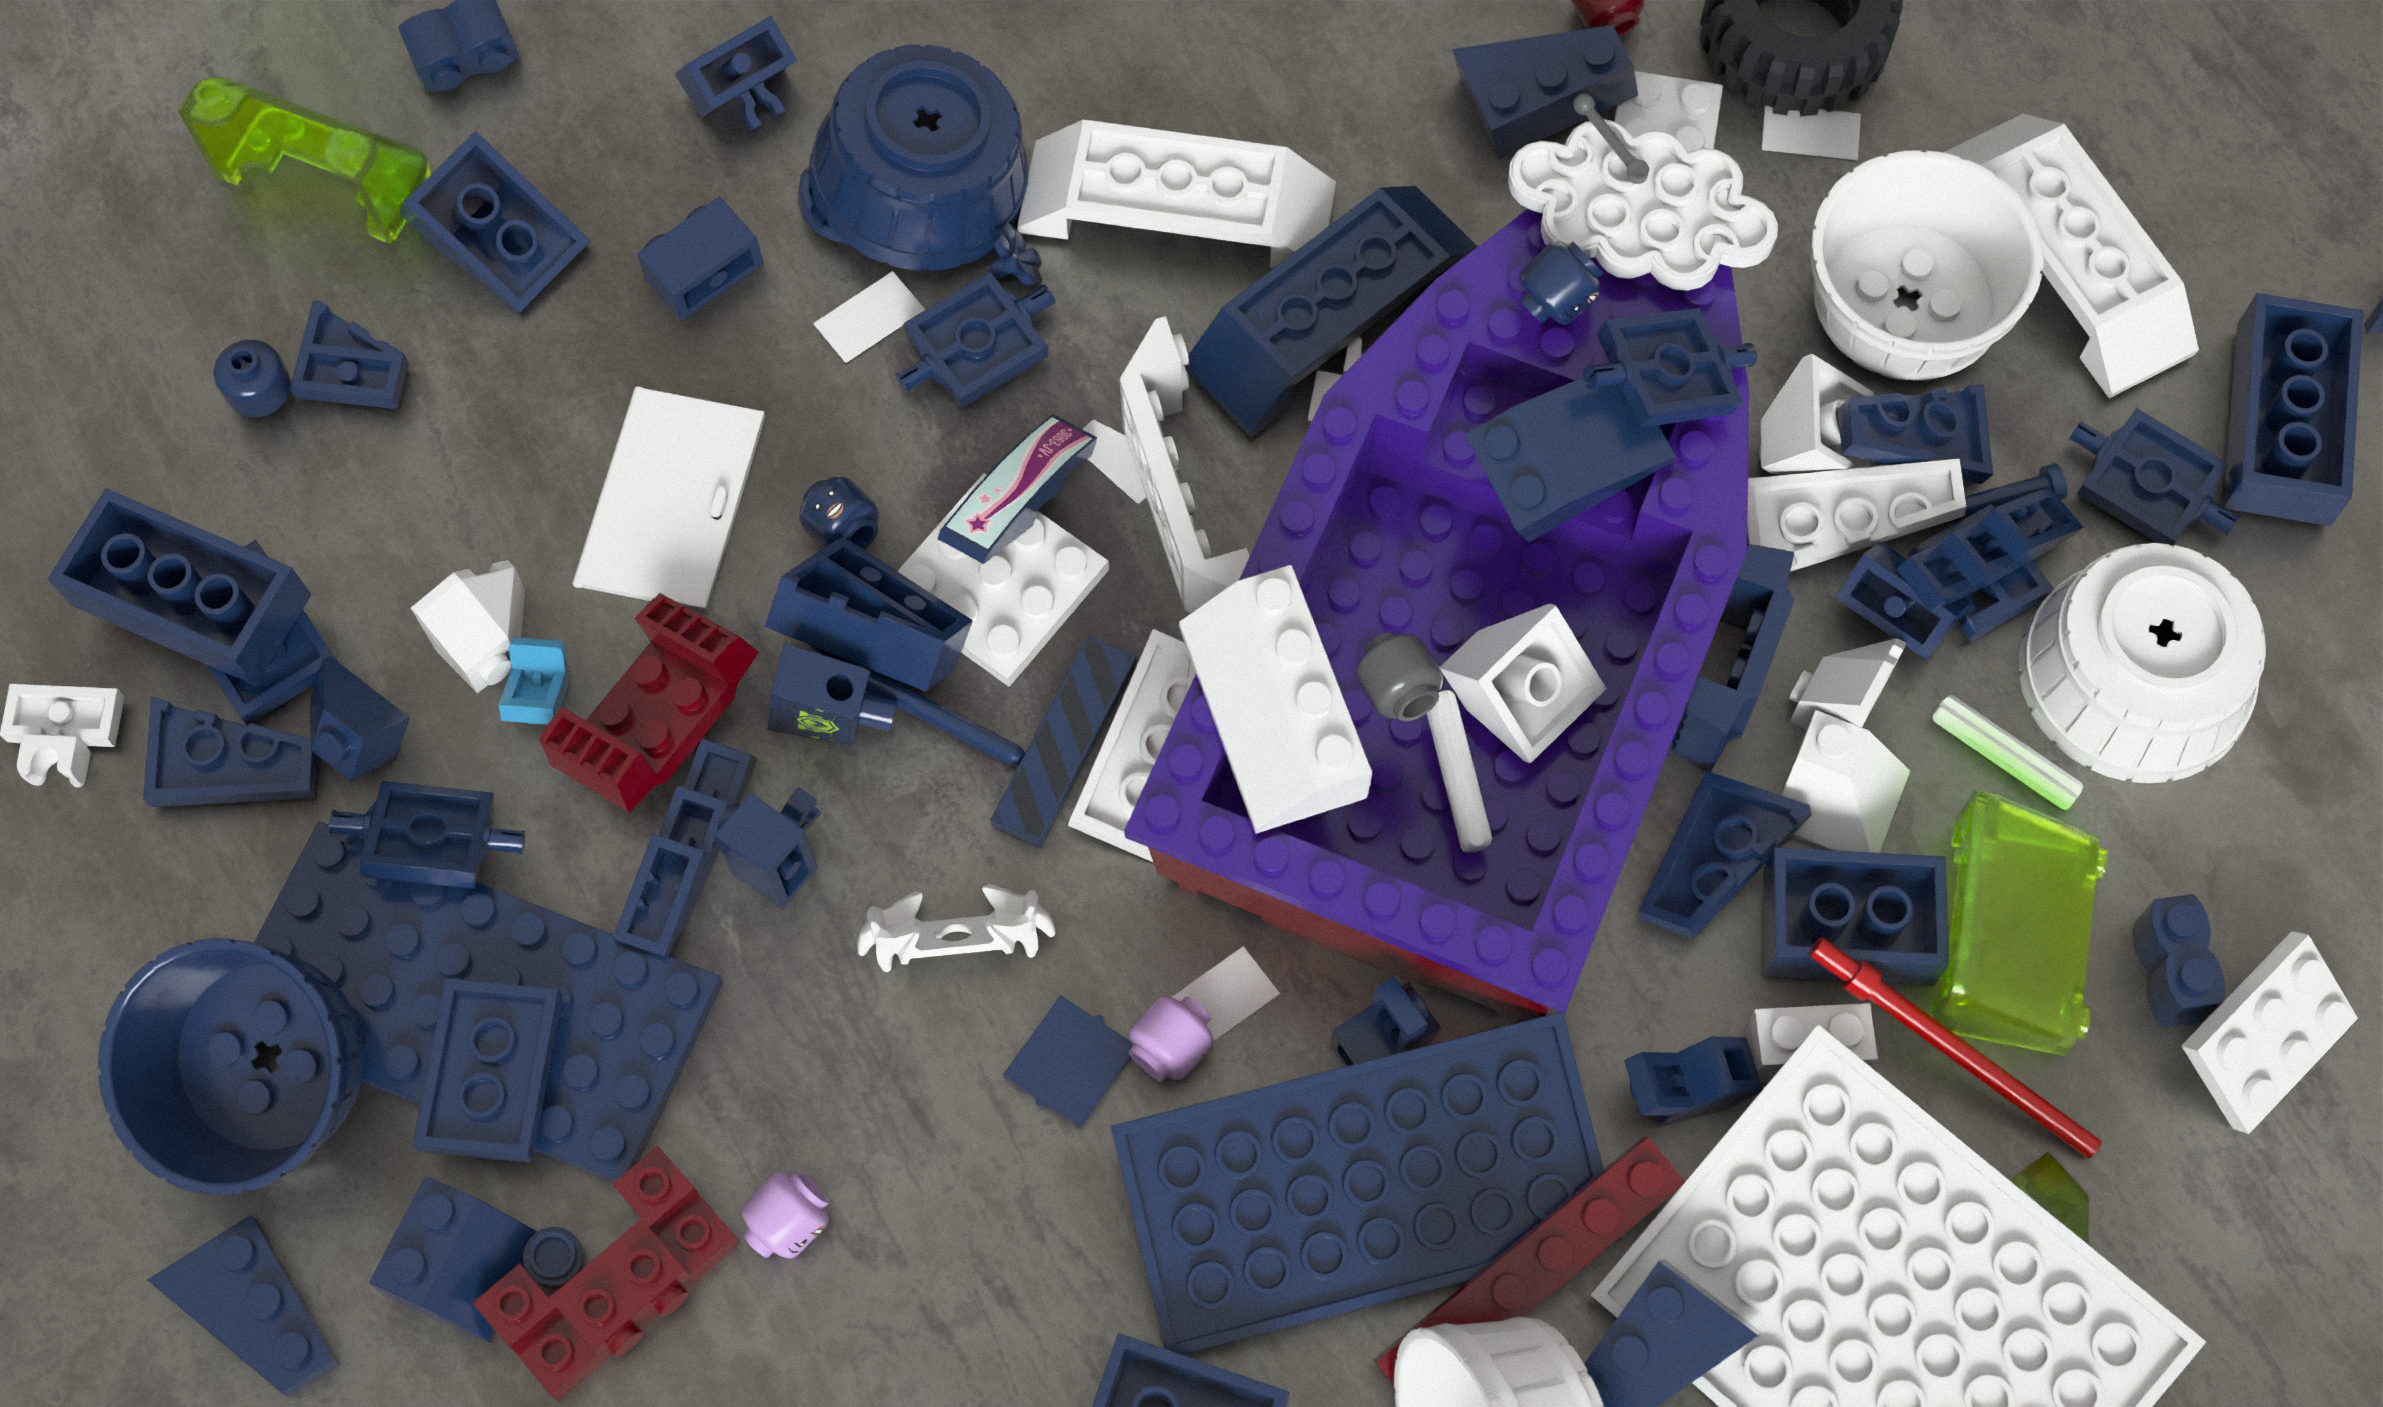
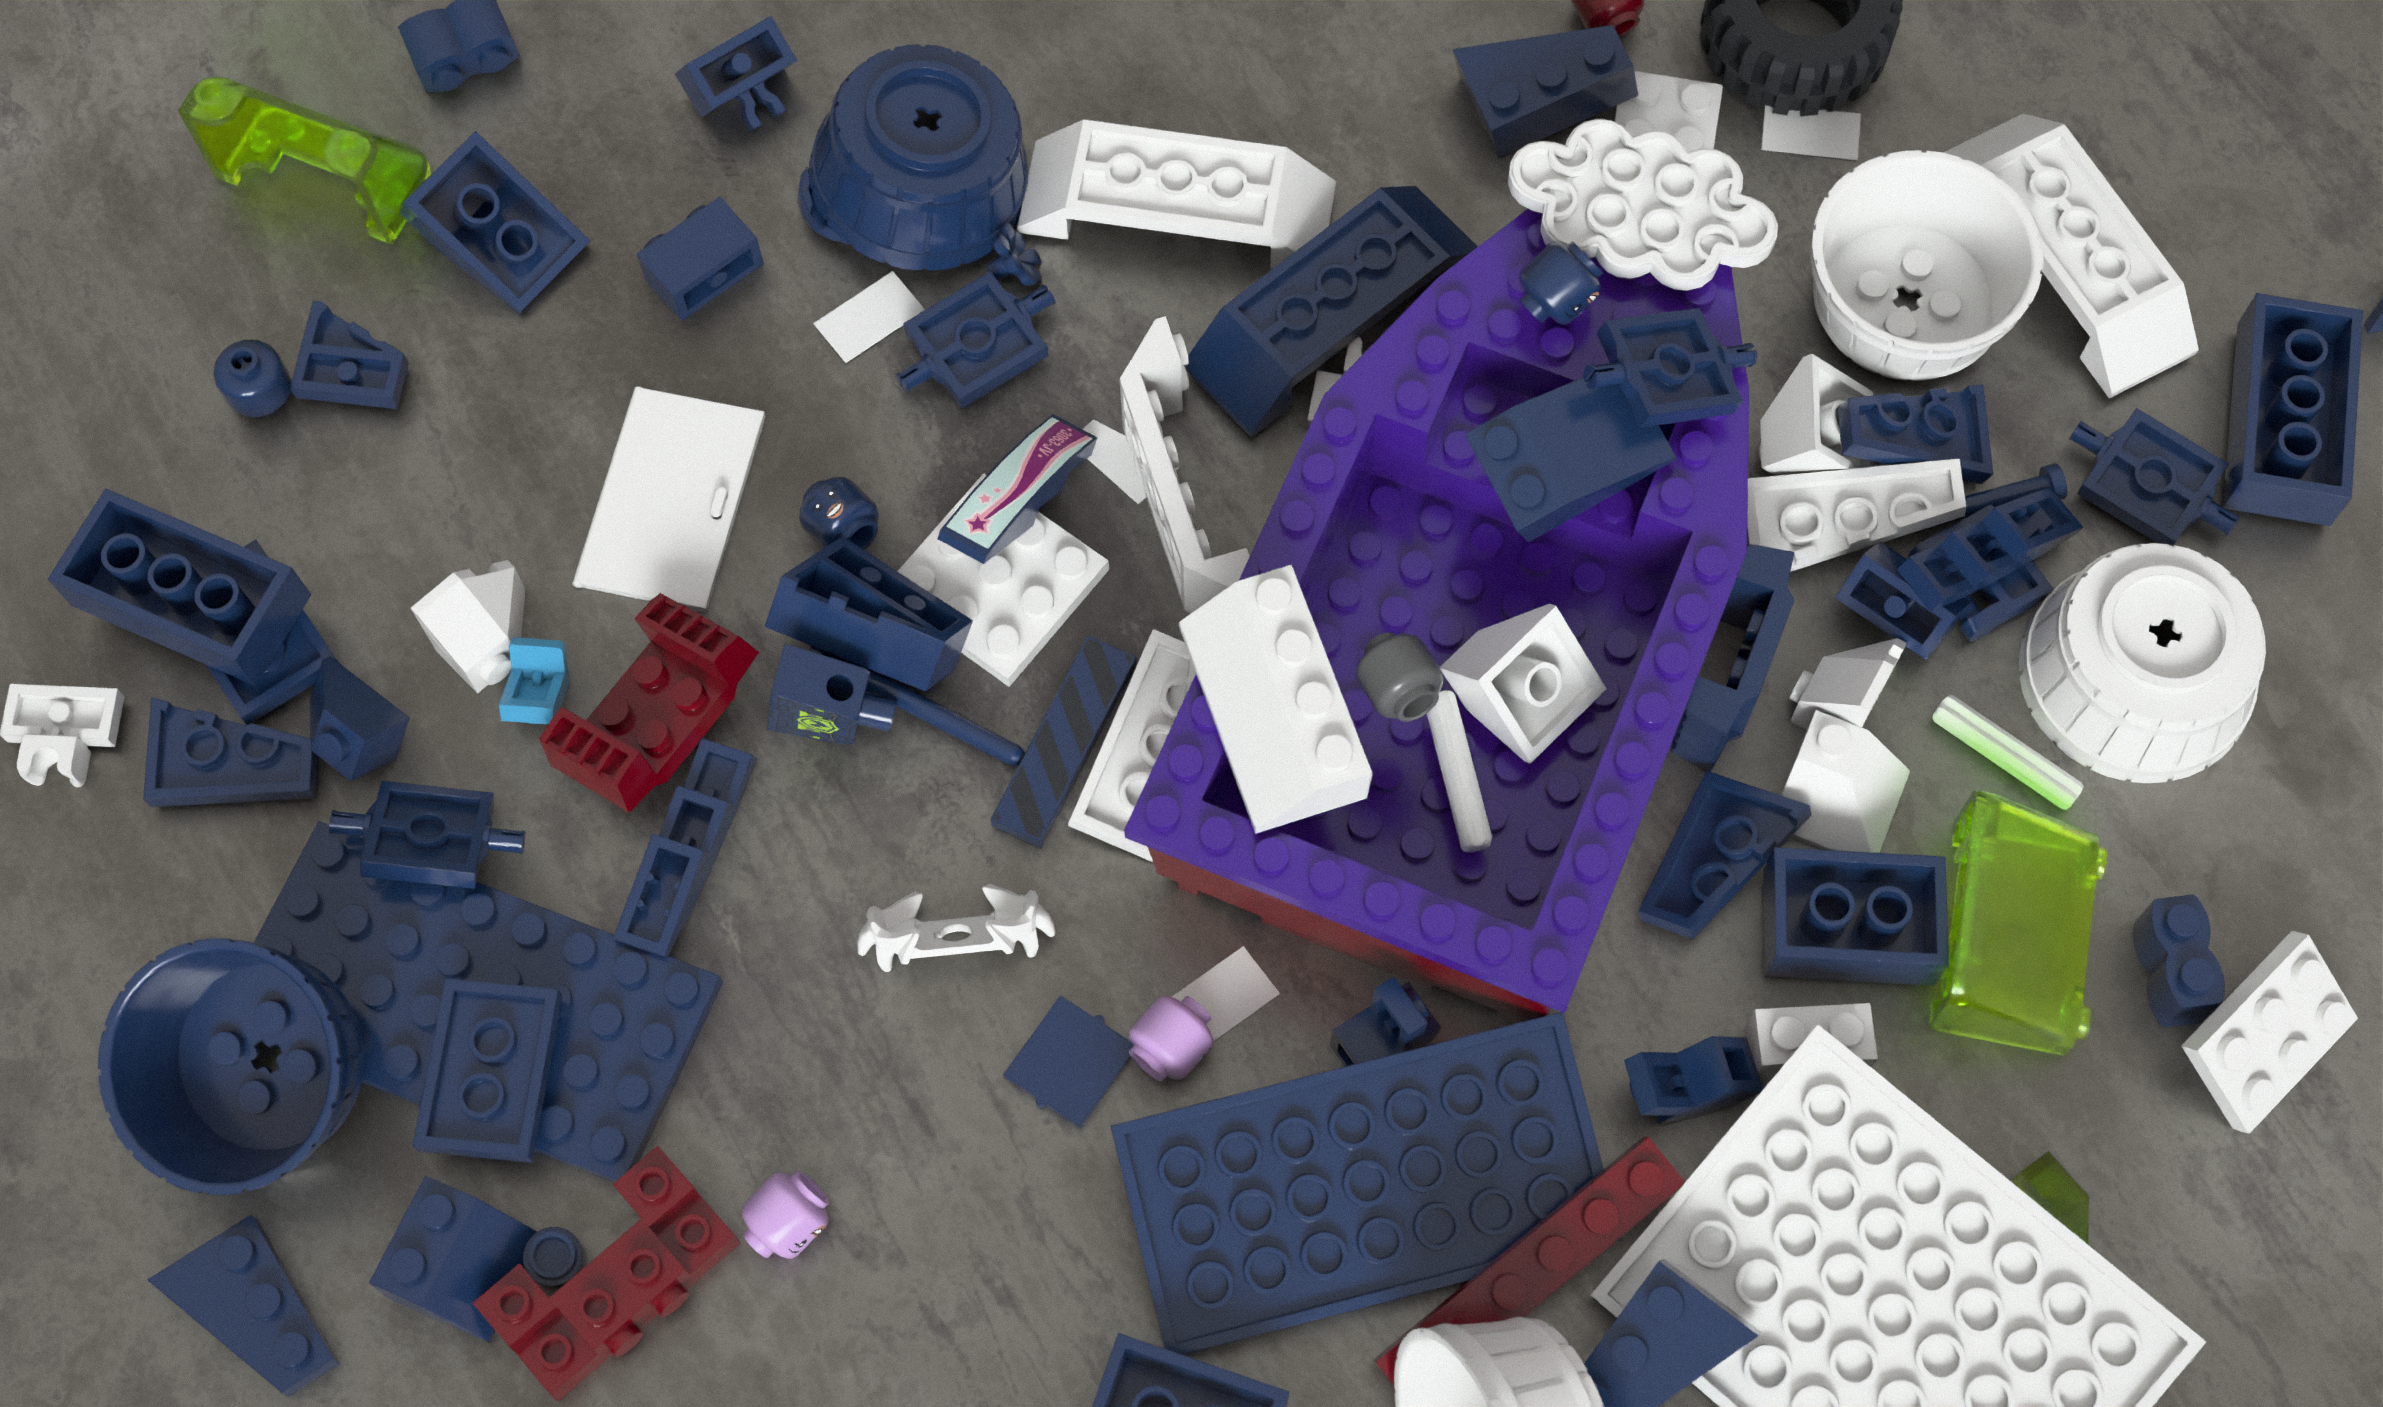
(769, 846): dark blue brick -> none
(1637, 169): dark grey hinge -> none
(1866, 983): red bar -> none

